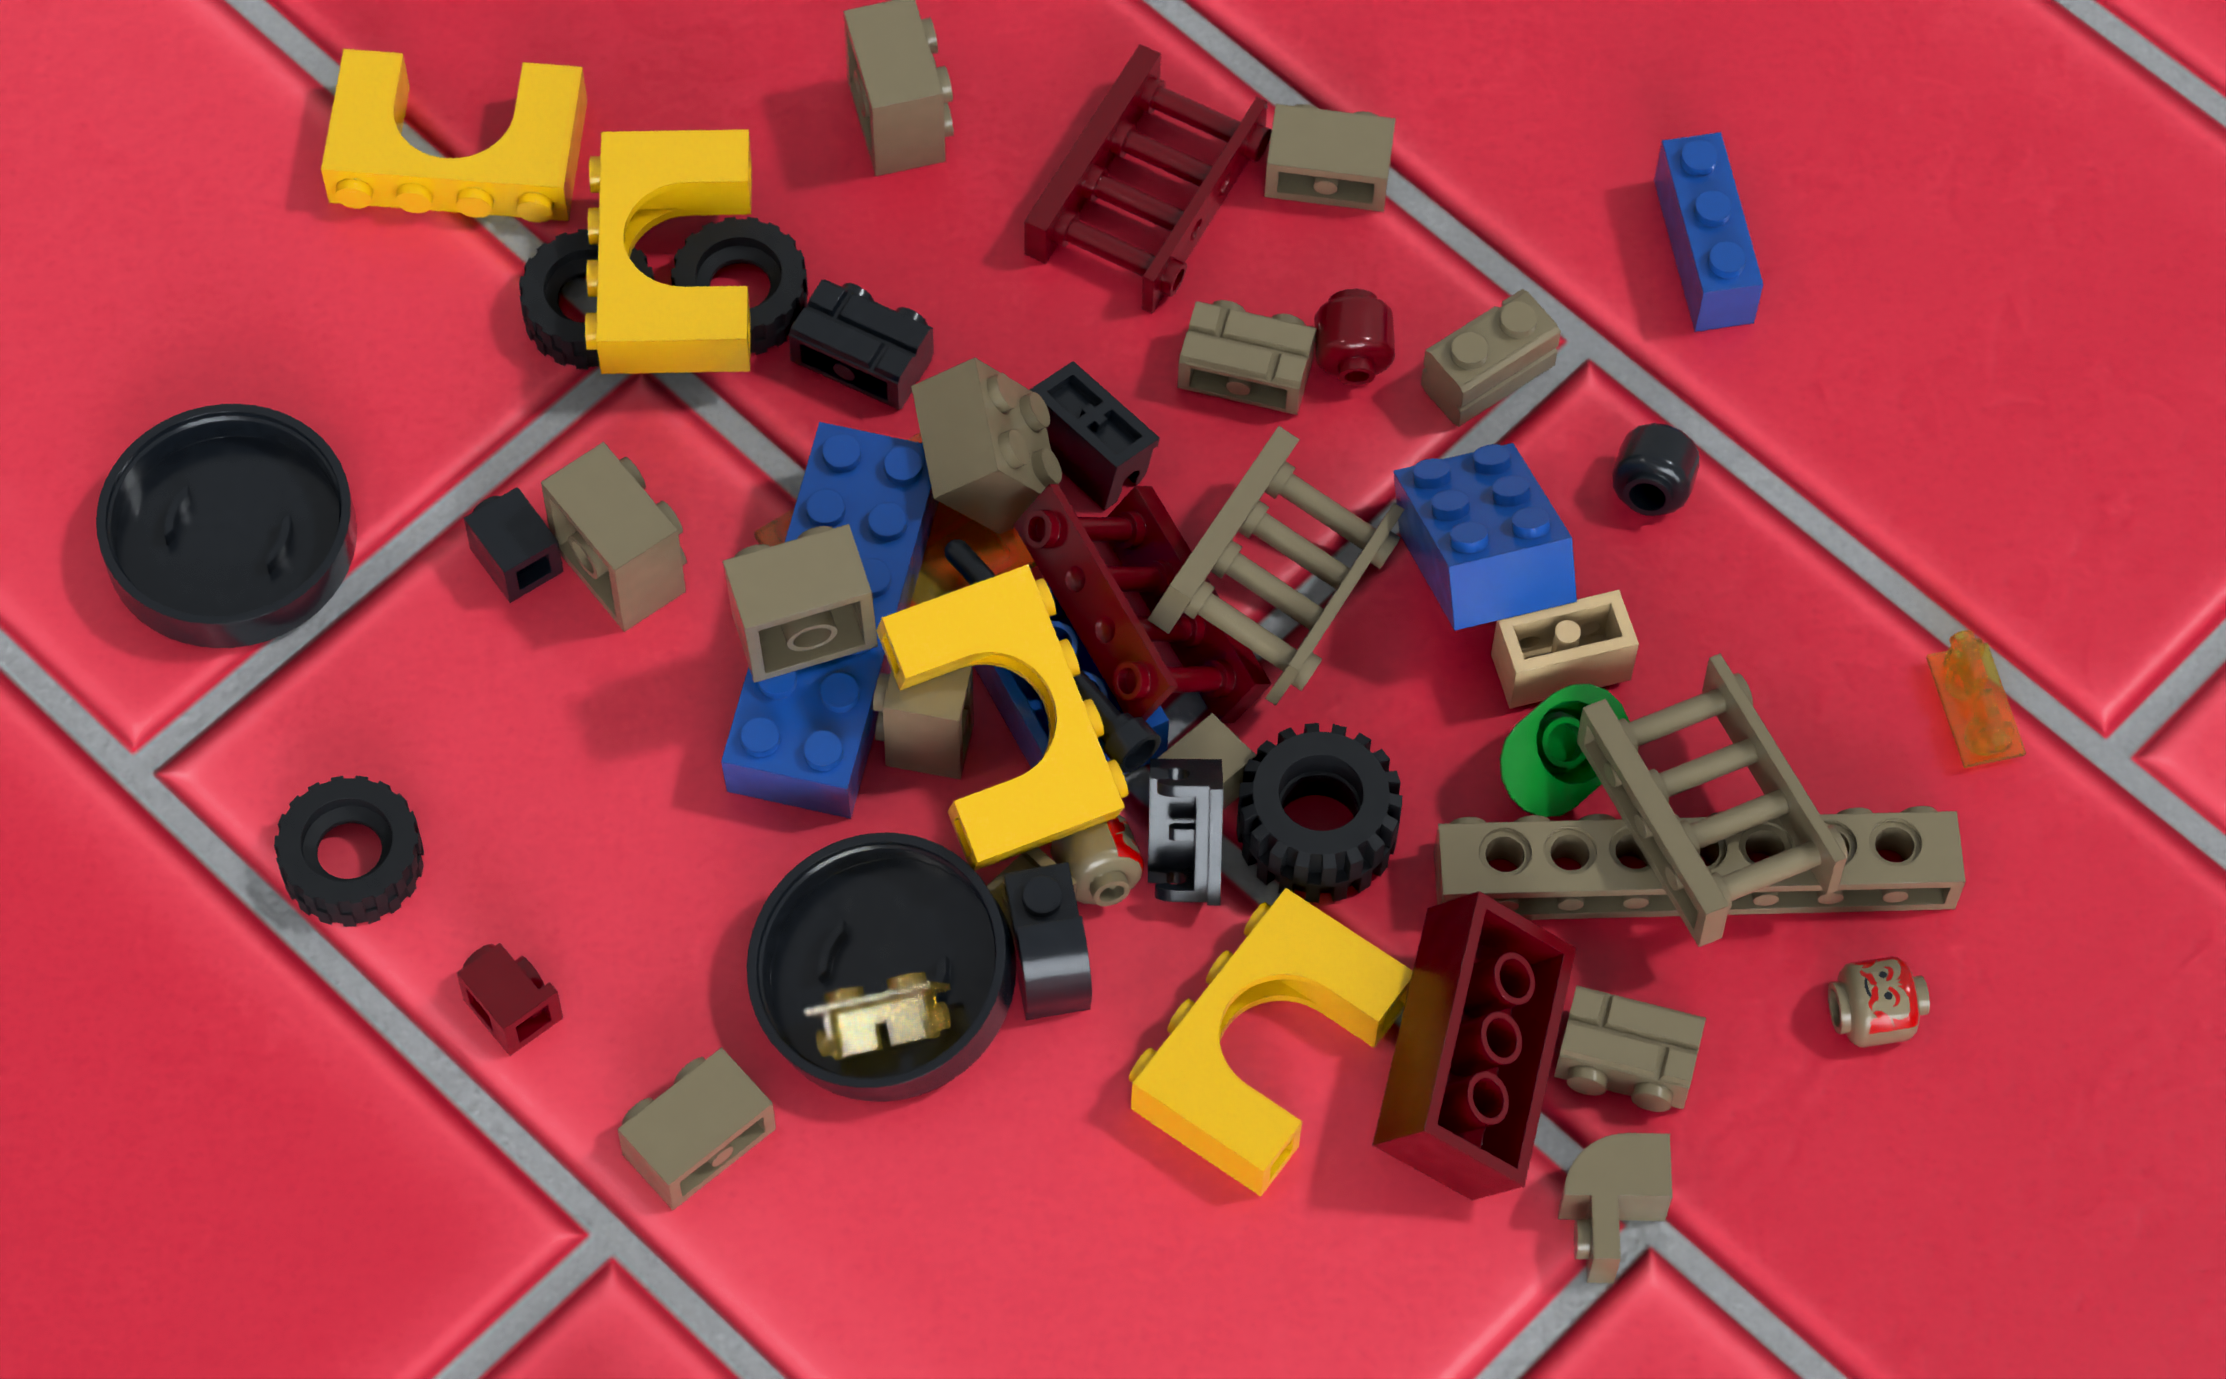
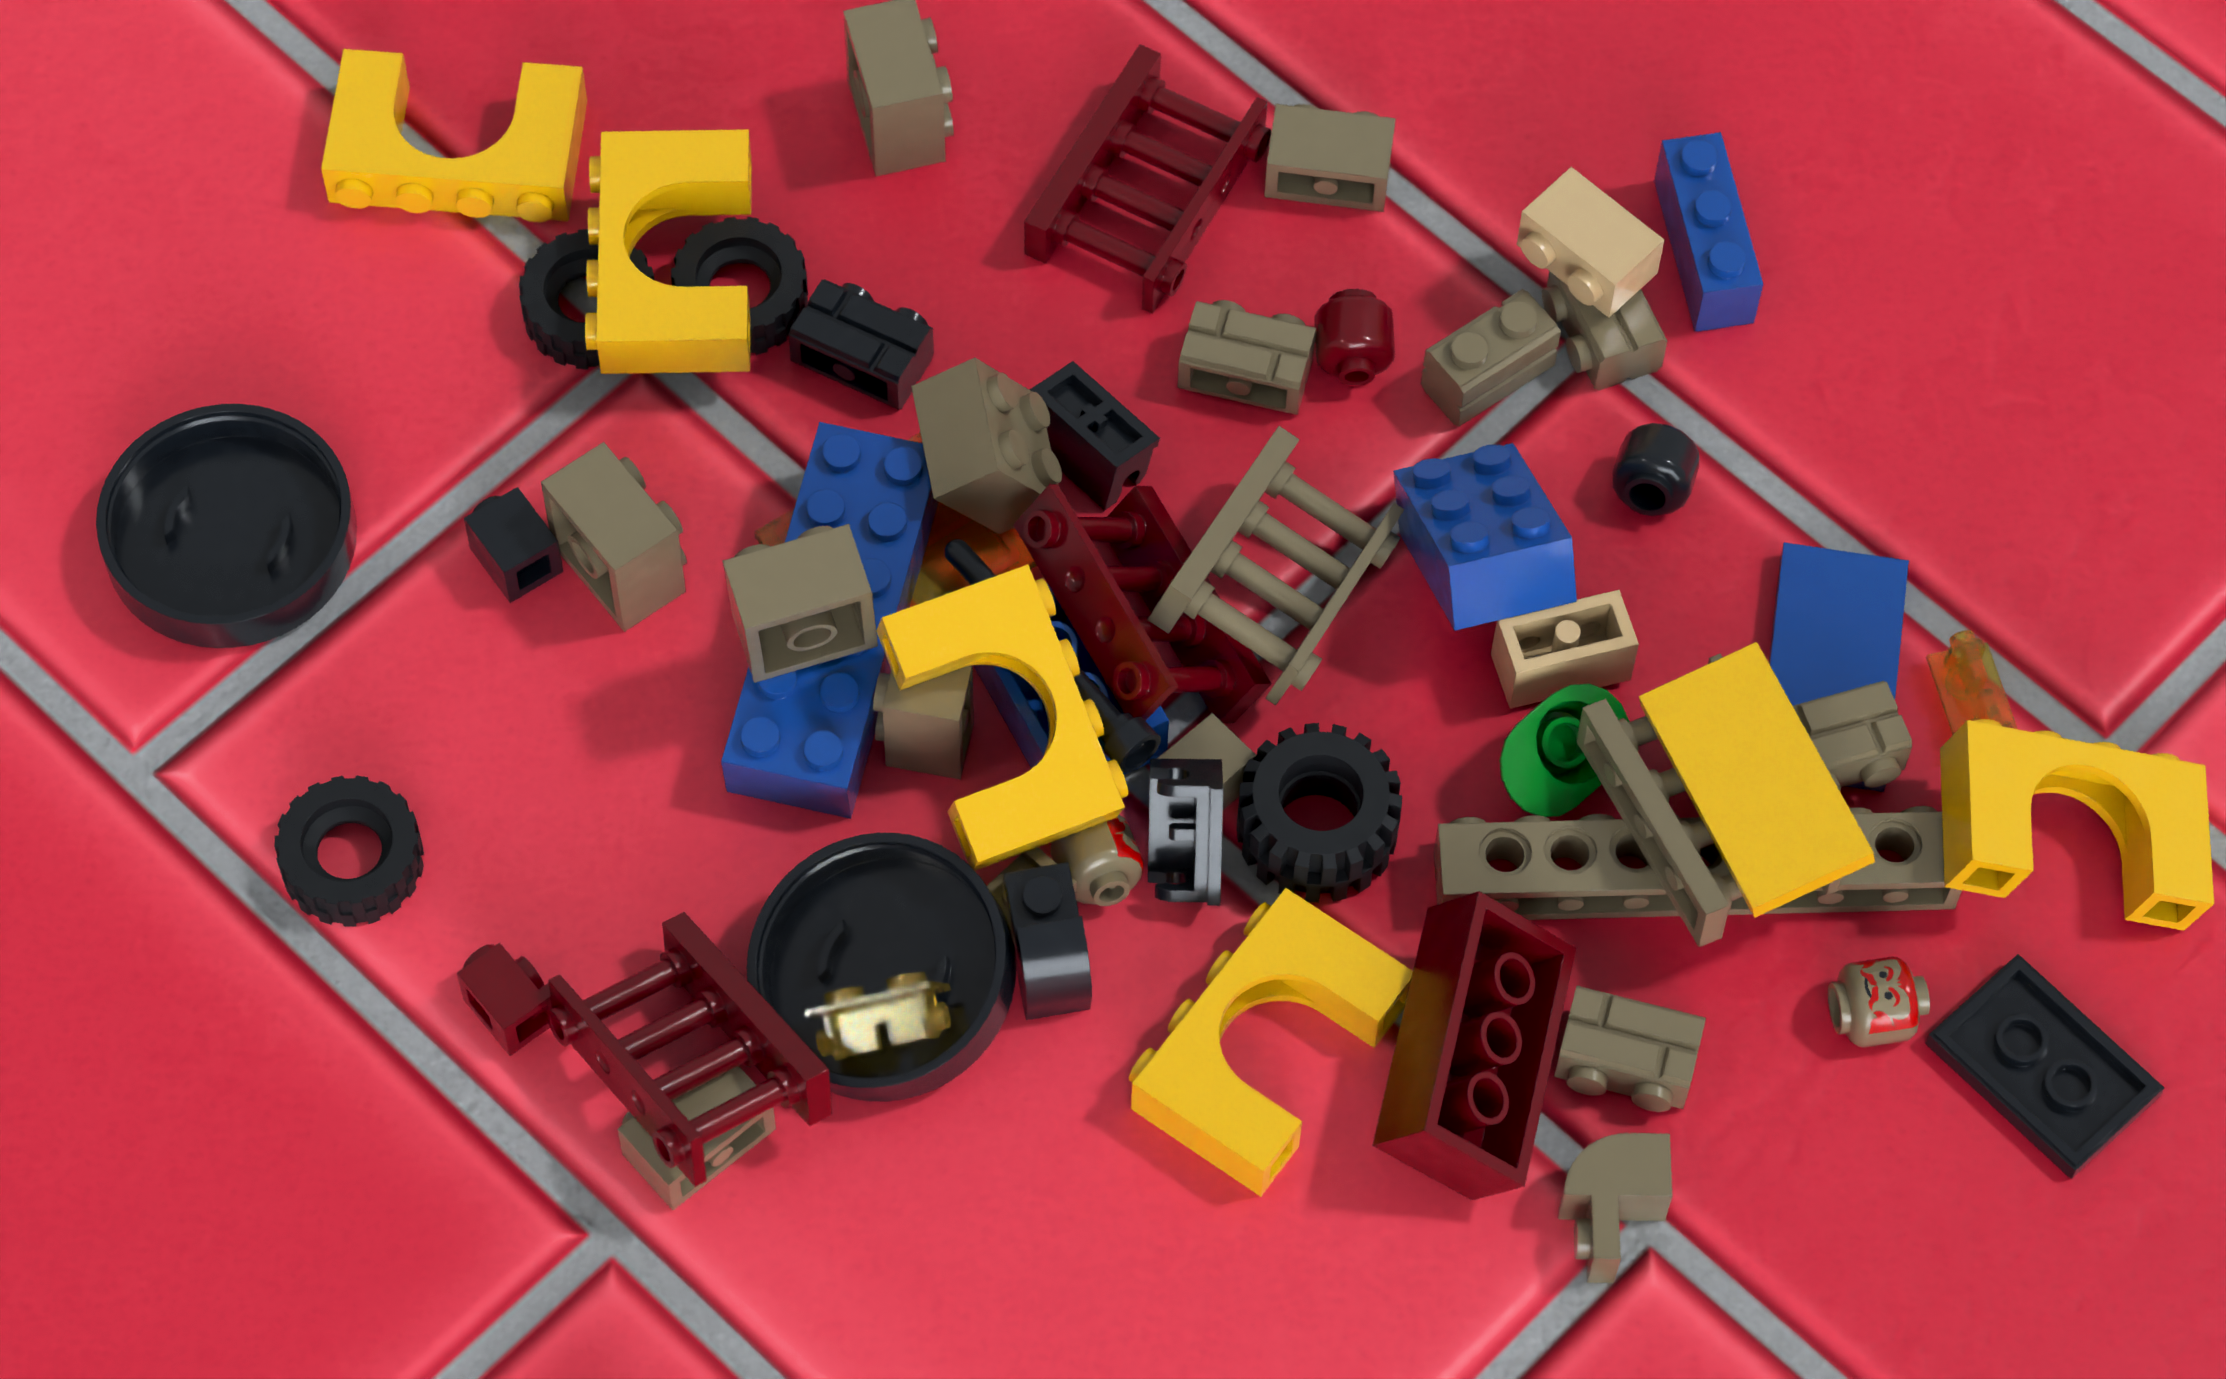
(721, 1000): none -> dark red fence
(1589, 242): none -> tan brick
(1605, 347): none -> dark tan brick
(1756, 779): none -> yellow tile
(1836, 622): none -> blue tile
(1858, 734): none -> dark tan brick
(2044, 1066): none -> black tile
(2147, 800): none -> yellow arch

